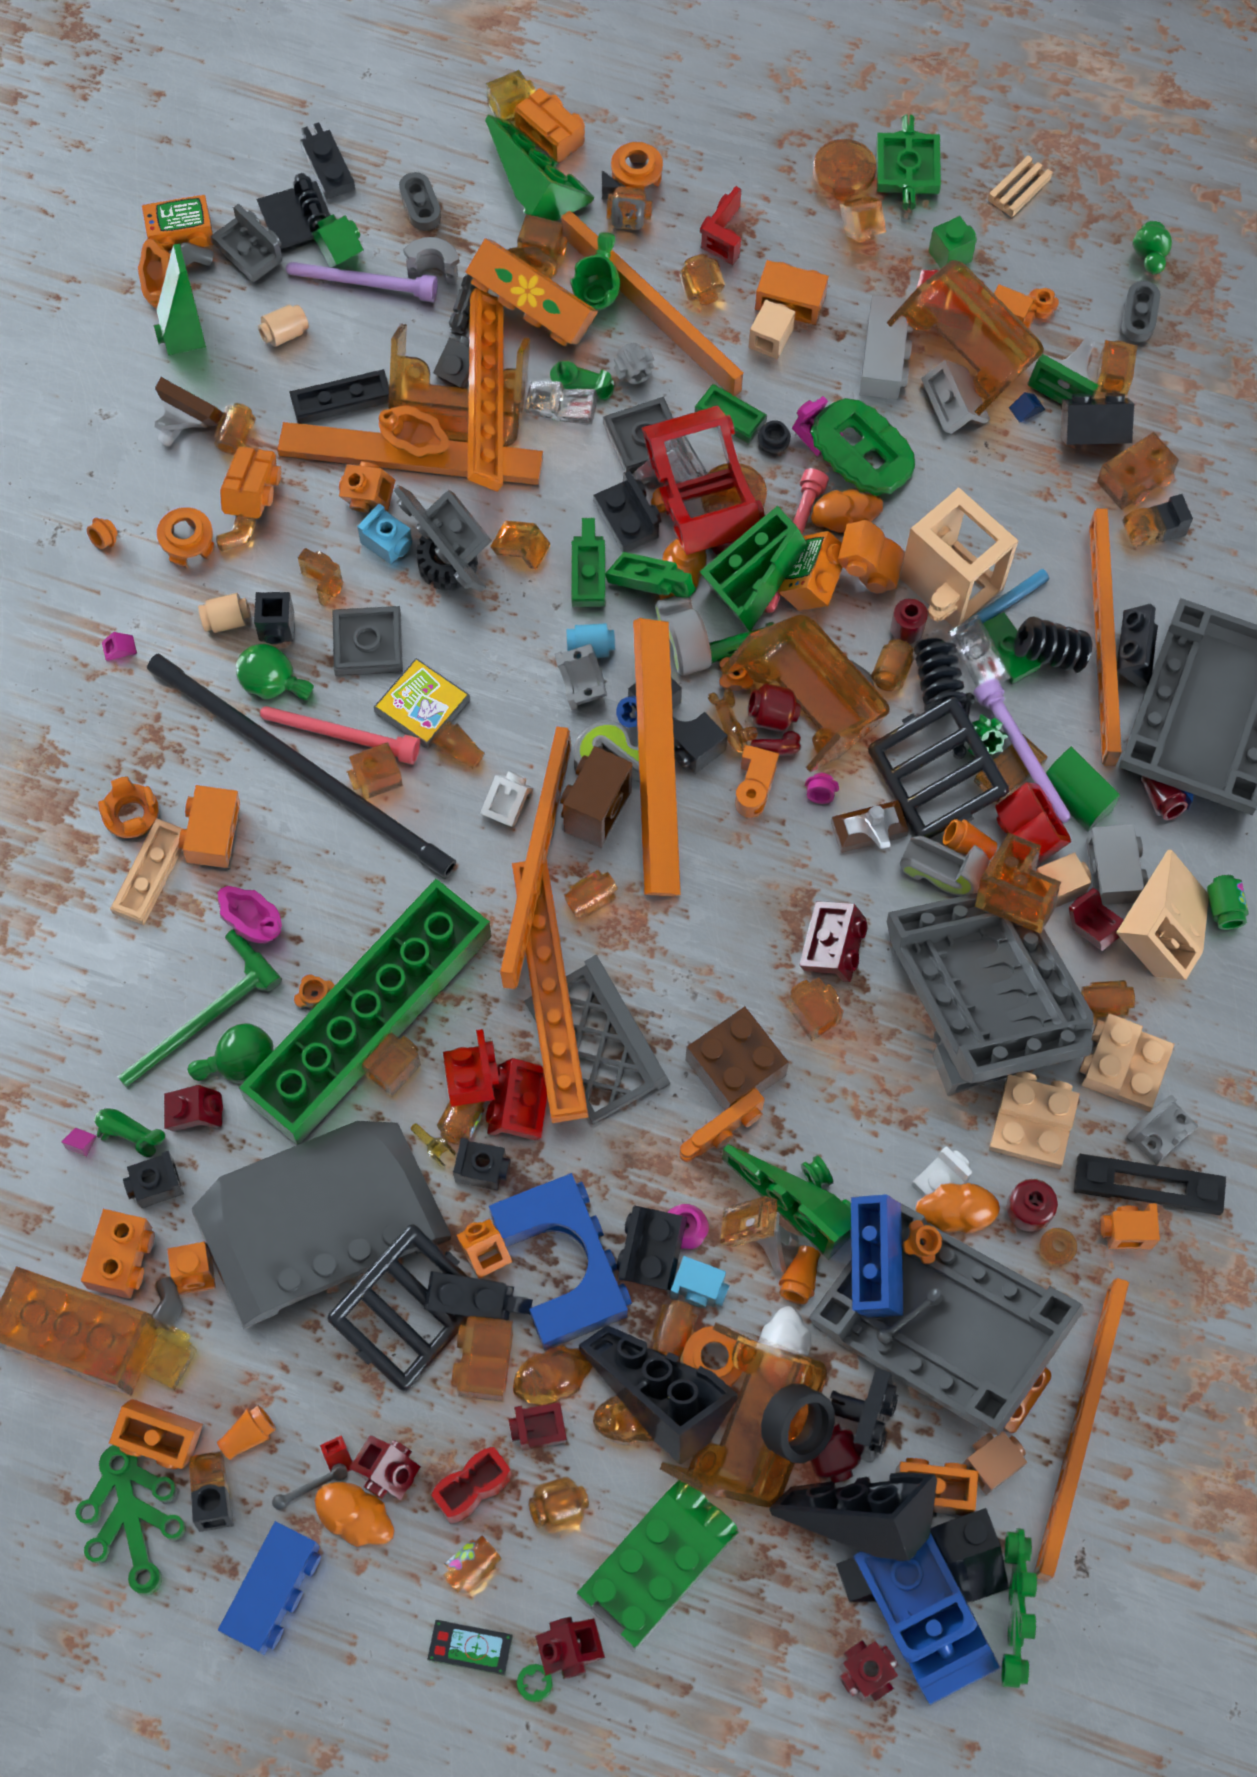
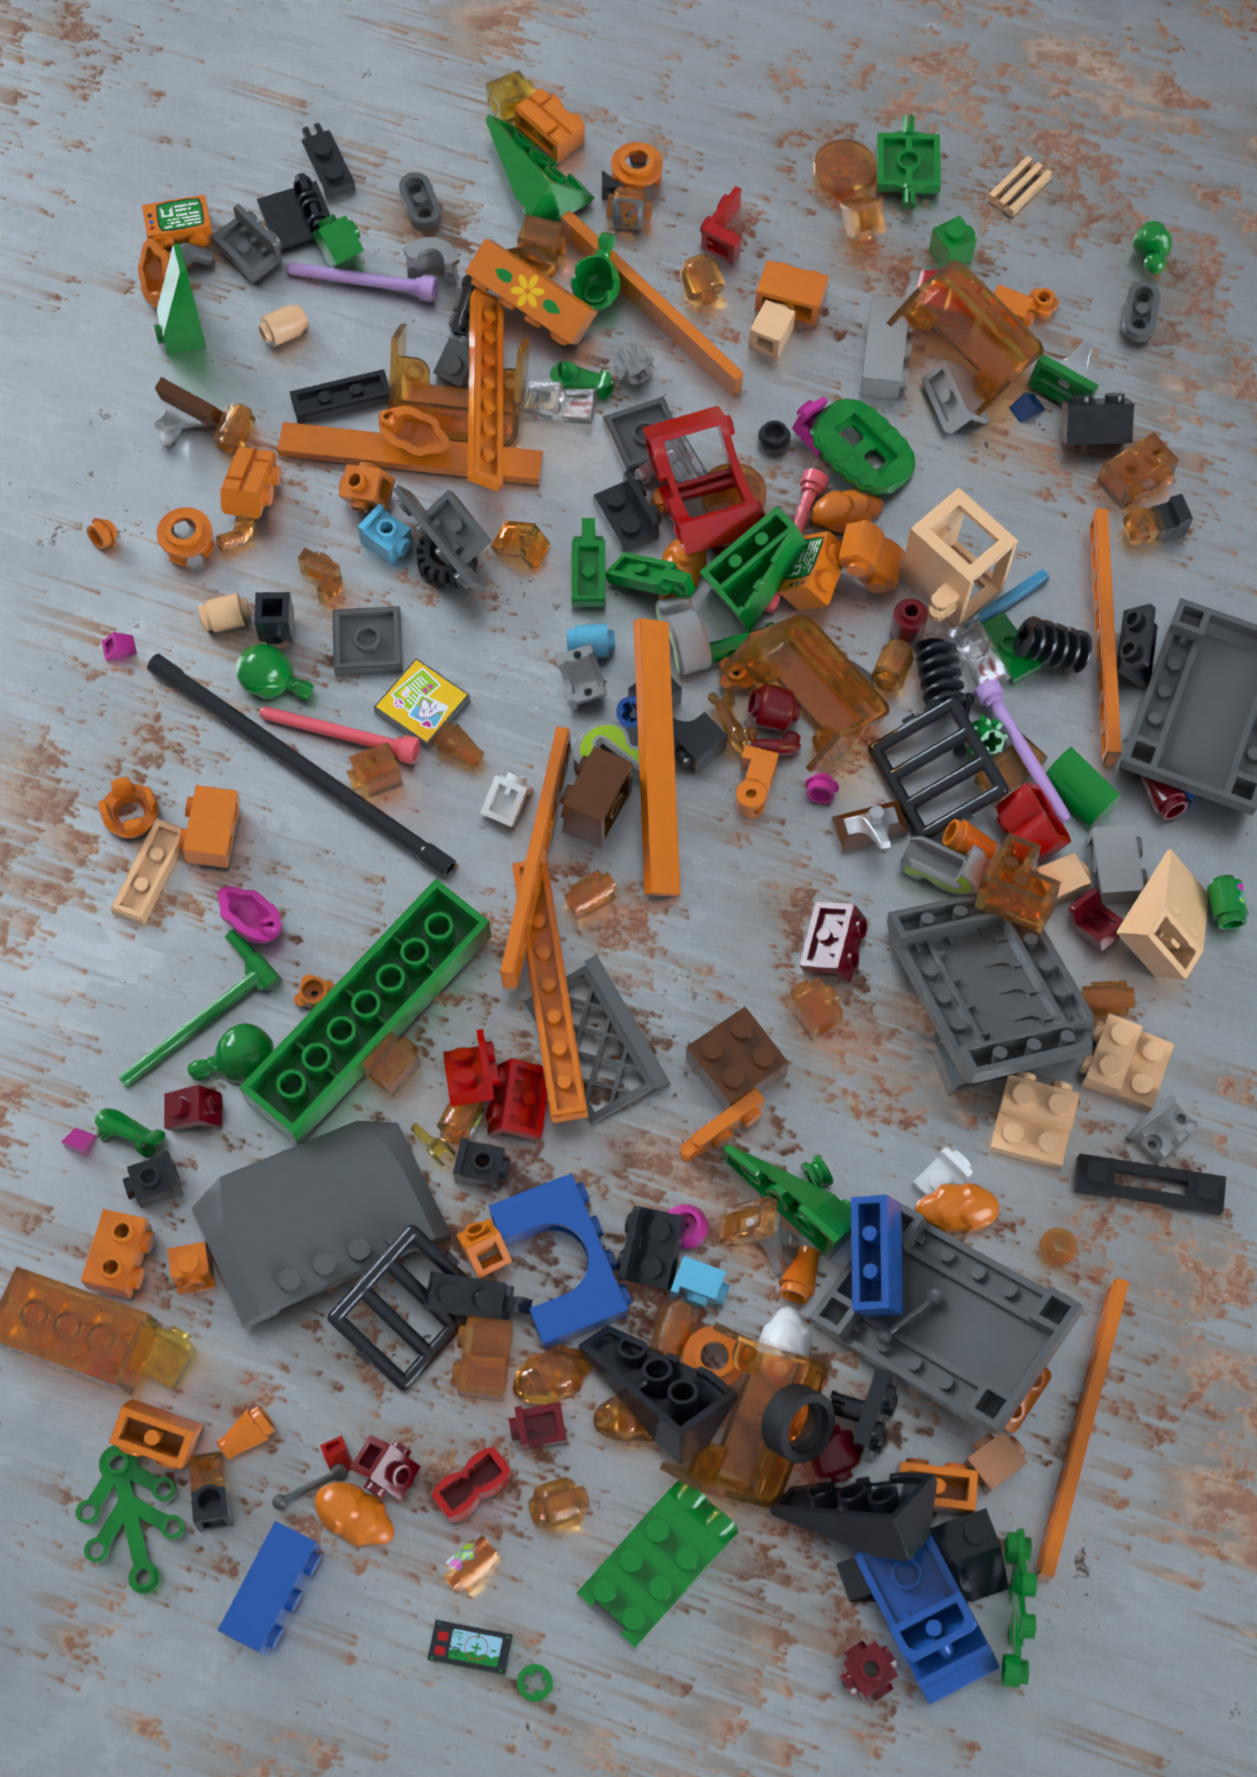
(170, 1304): dark grey arm -> none
(569, 1647): dark red brick -> none
(746, 418): green tile -> none
(931, 1238): orange plate -> none
(1021, 1208): dark red head -> none
(1116, 367): clear orange brick -> none
(1131, 1228): orange brick -> none

